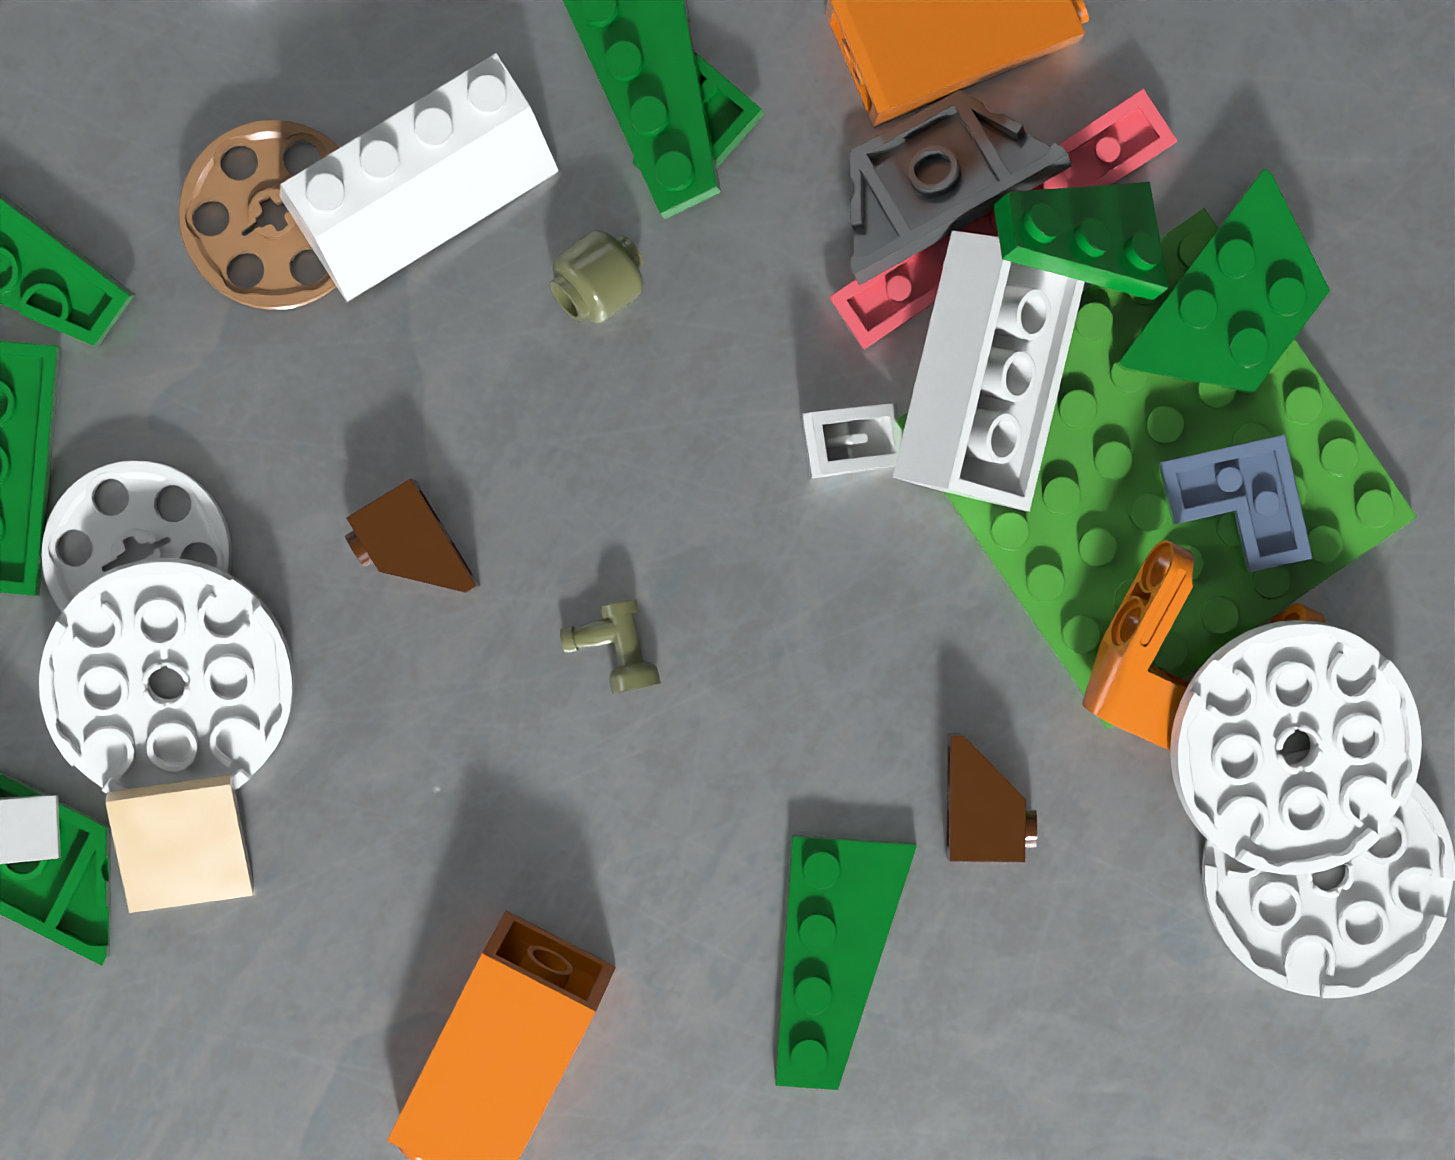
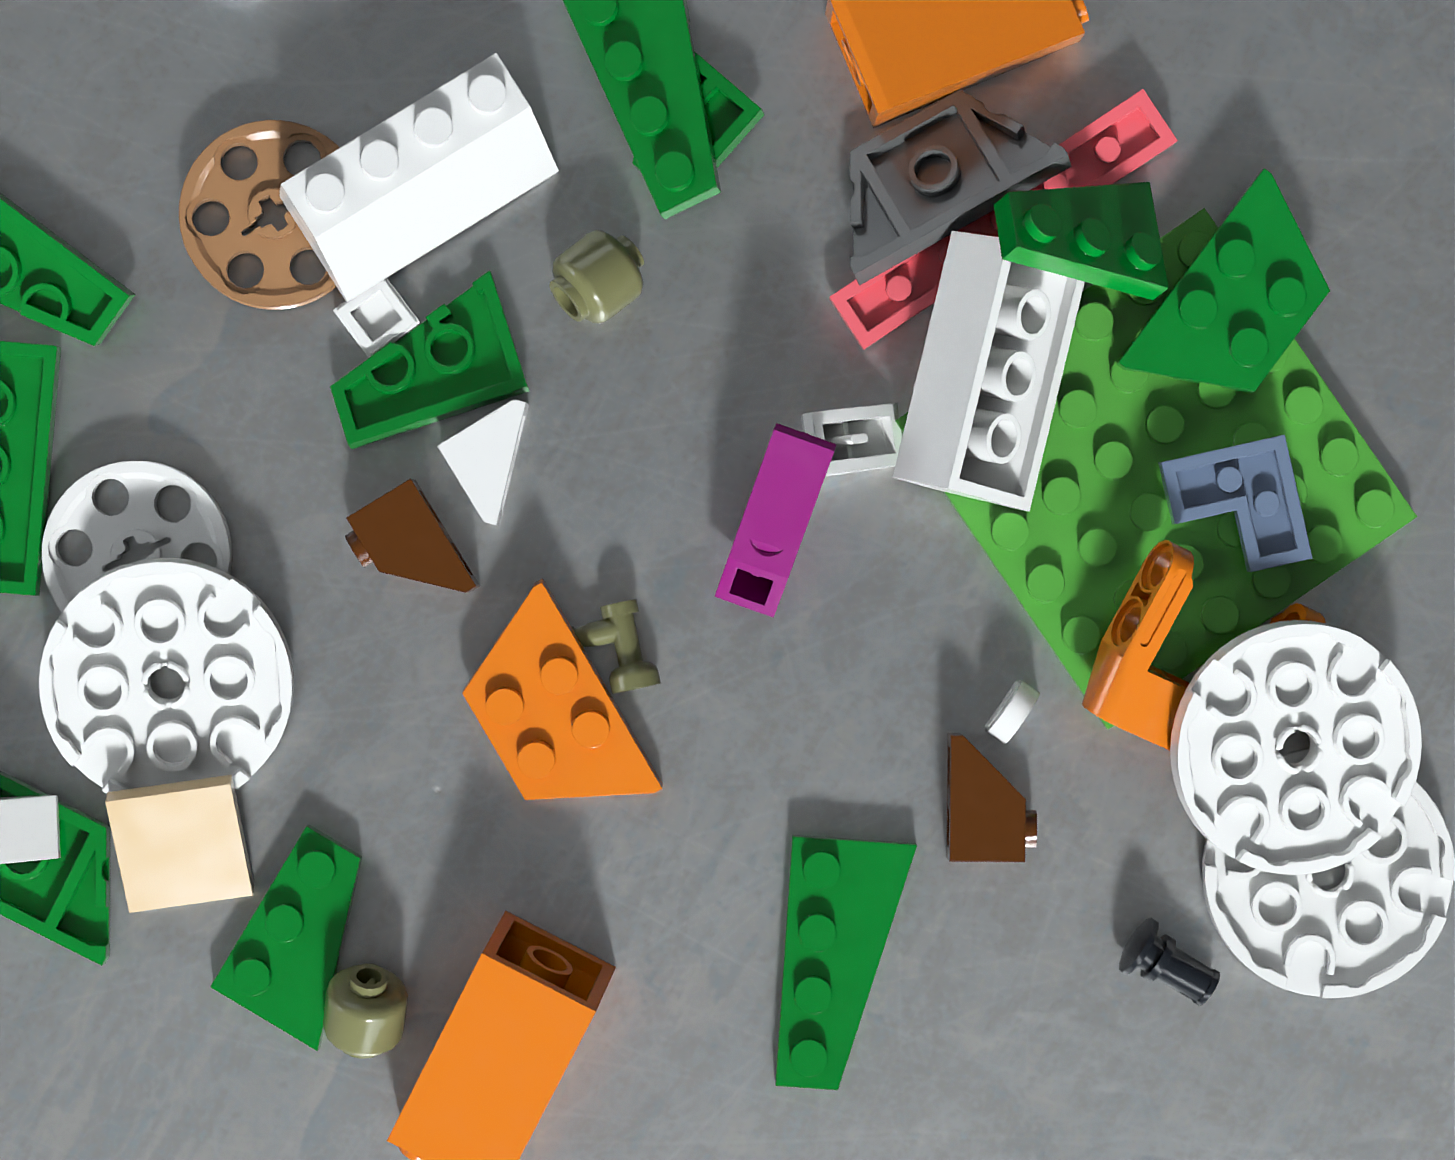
(295, 939): none -> green wing
(365, 1010): none -> olive head
(377, 317): none -> white tile
(434, 372): none -> green wing
(486, 457): none -> white slope
(554, 711): none -> orange wing
(775, 520): none -> magenta slope
(1012, 711): none -> white tile
(1164, 961): none -> black pin

